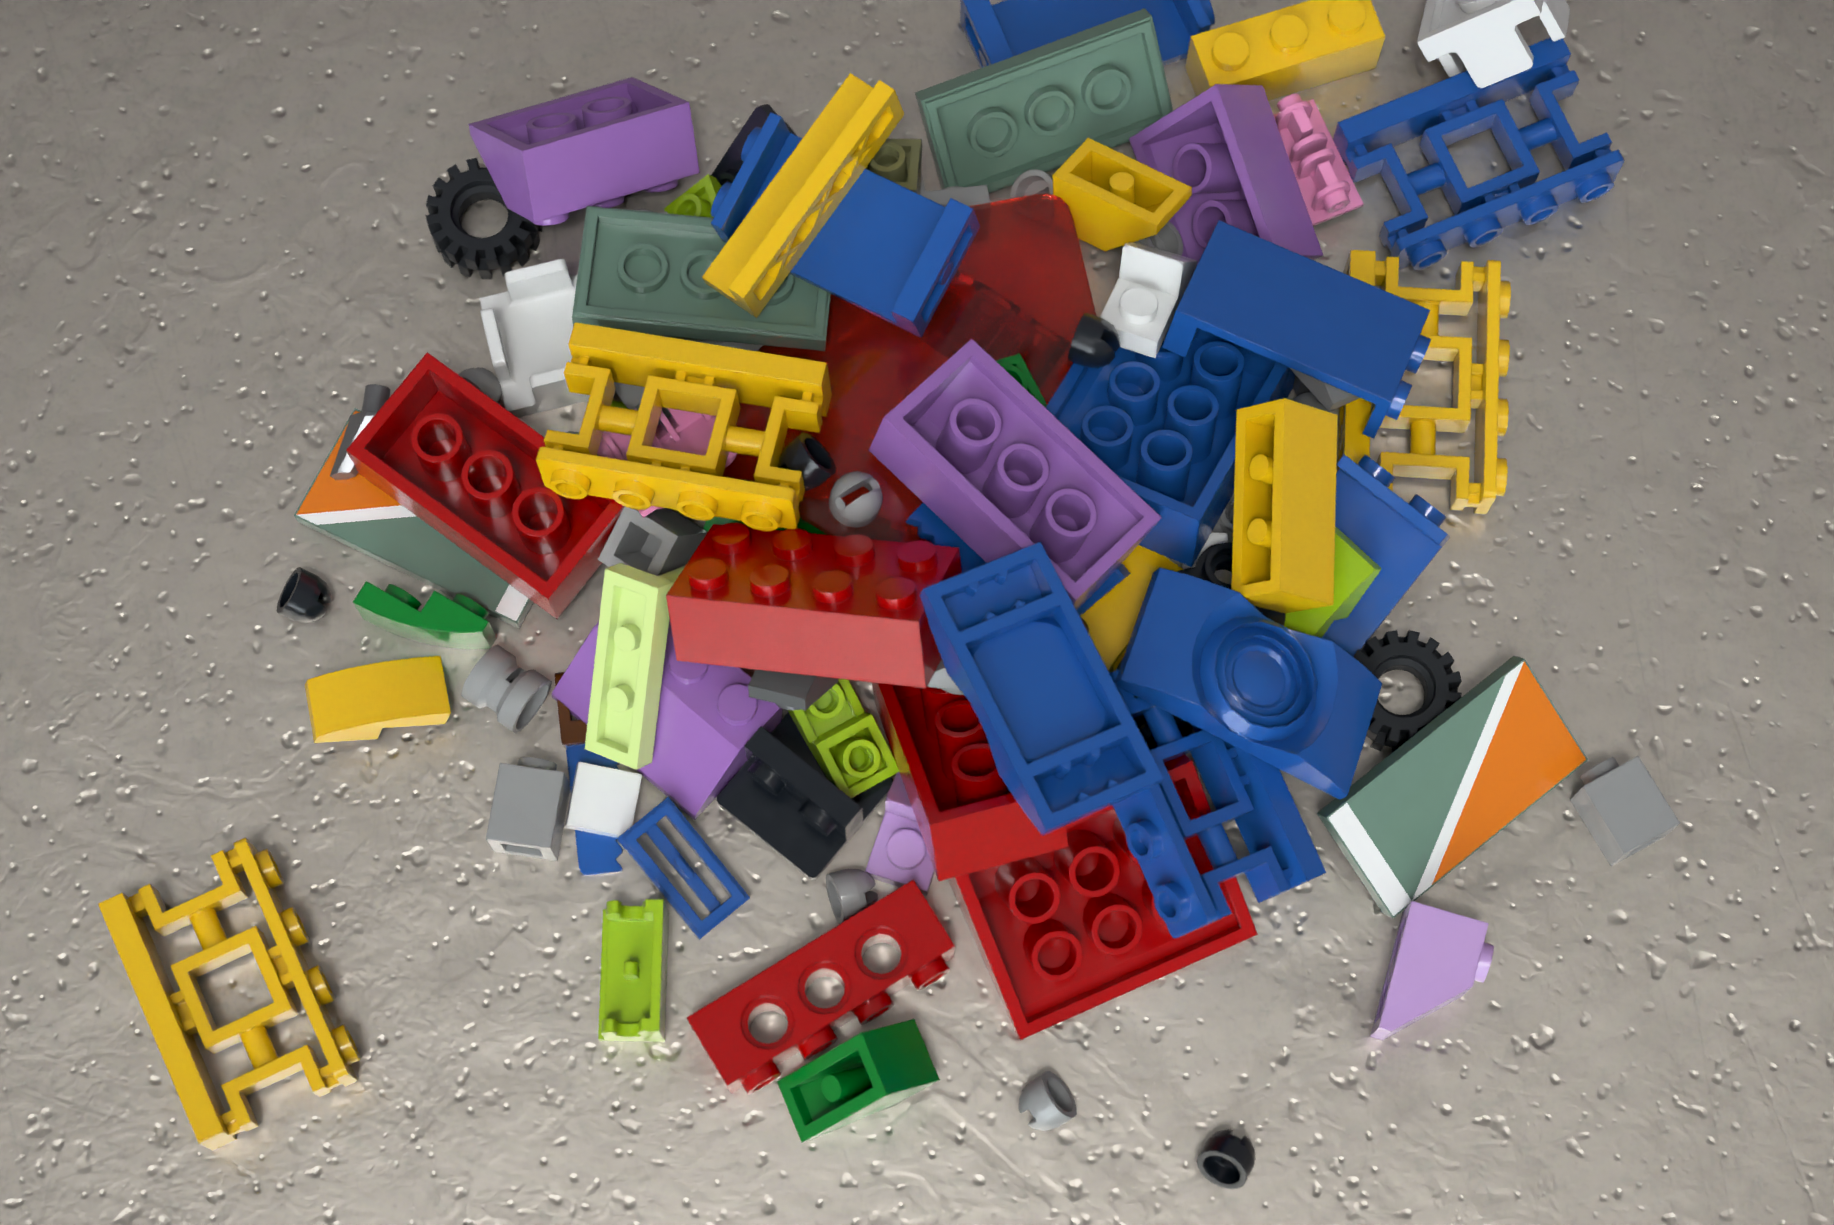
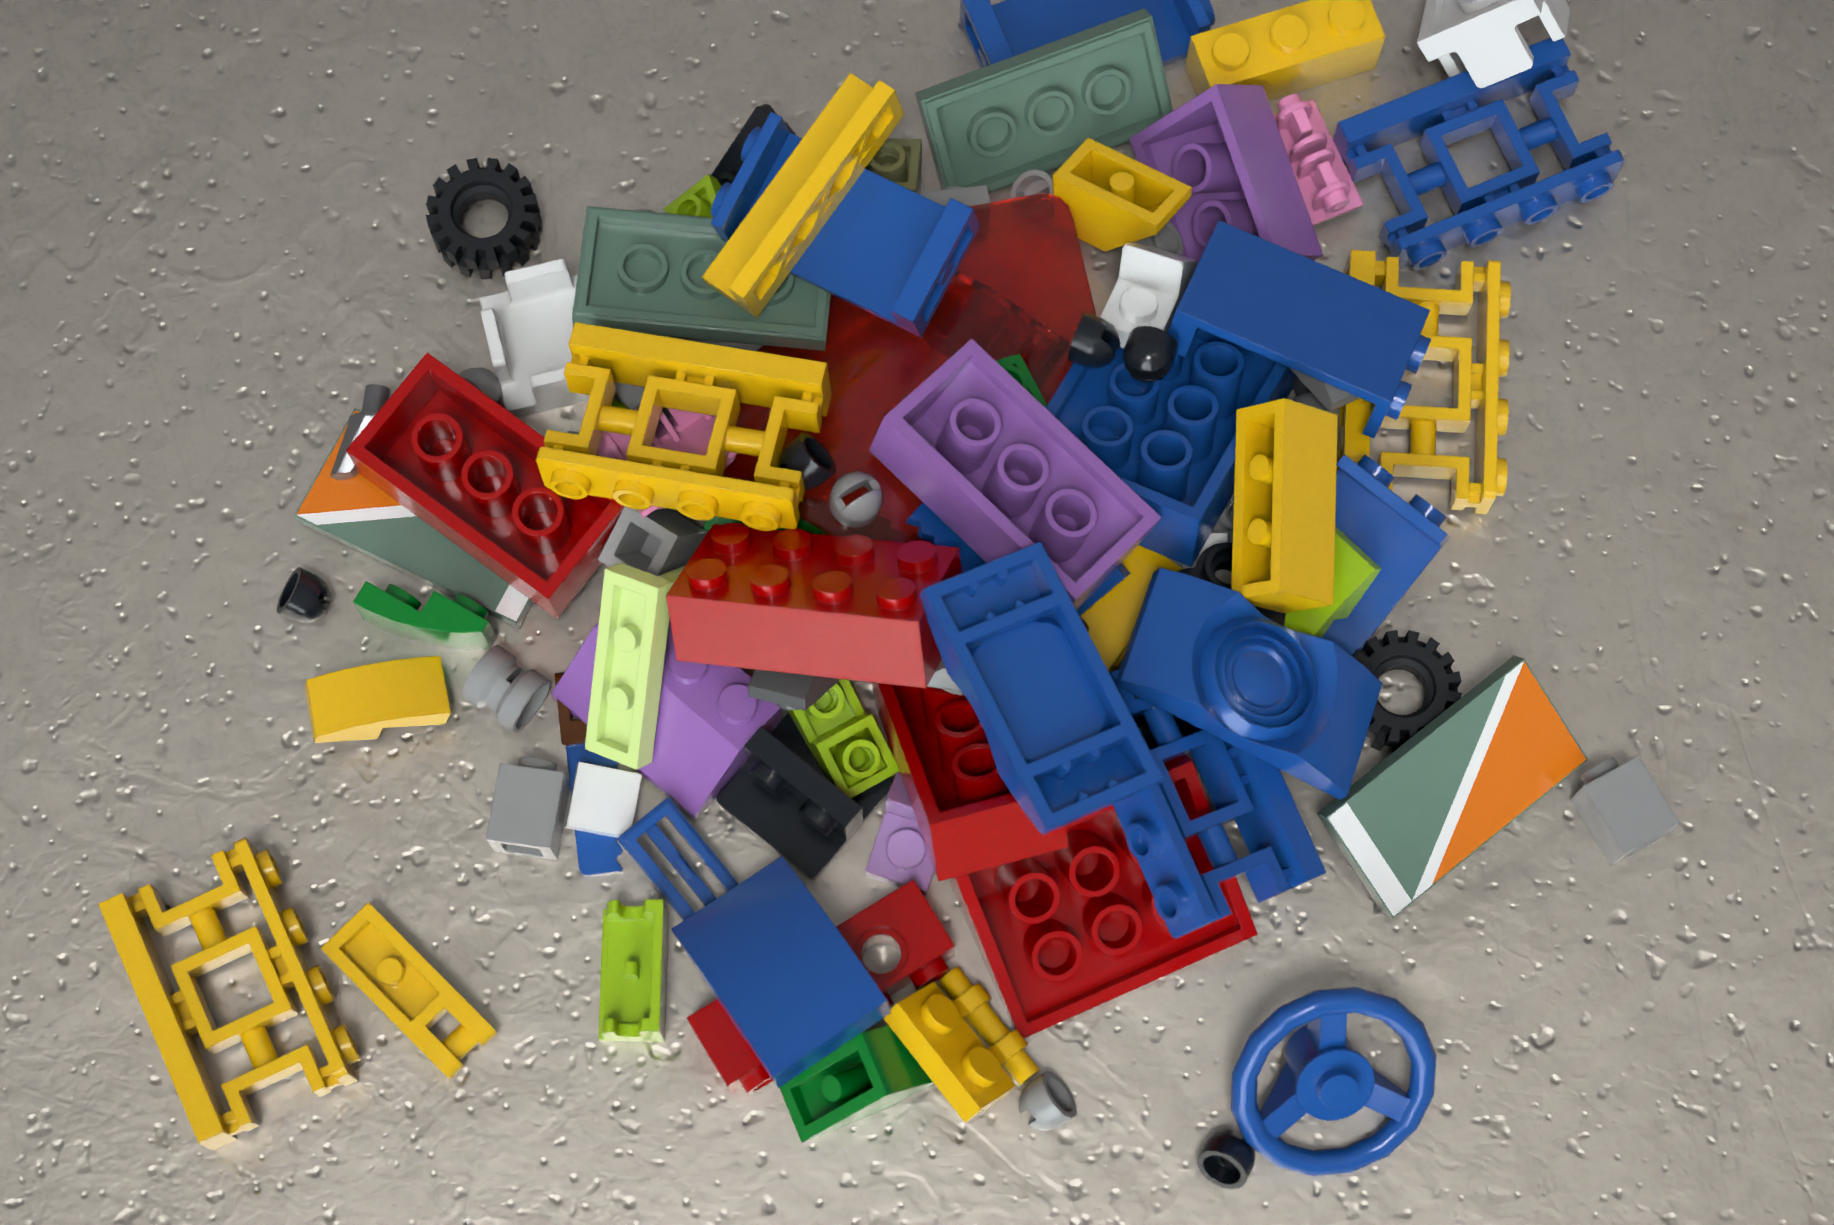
(406, 988): none -> yellow plate
(588, 149): medium lavender slope -> none
(781, 971): none -> blue slope
(850, 892): light grey hinge -> none
(950, 1050): none -> yellow plate
(1149, 353): none -> black hinge
(1330, 1080): none -> blue piece
(1430, 966): lavender slope -> none

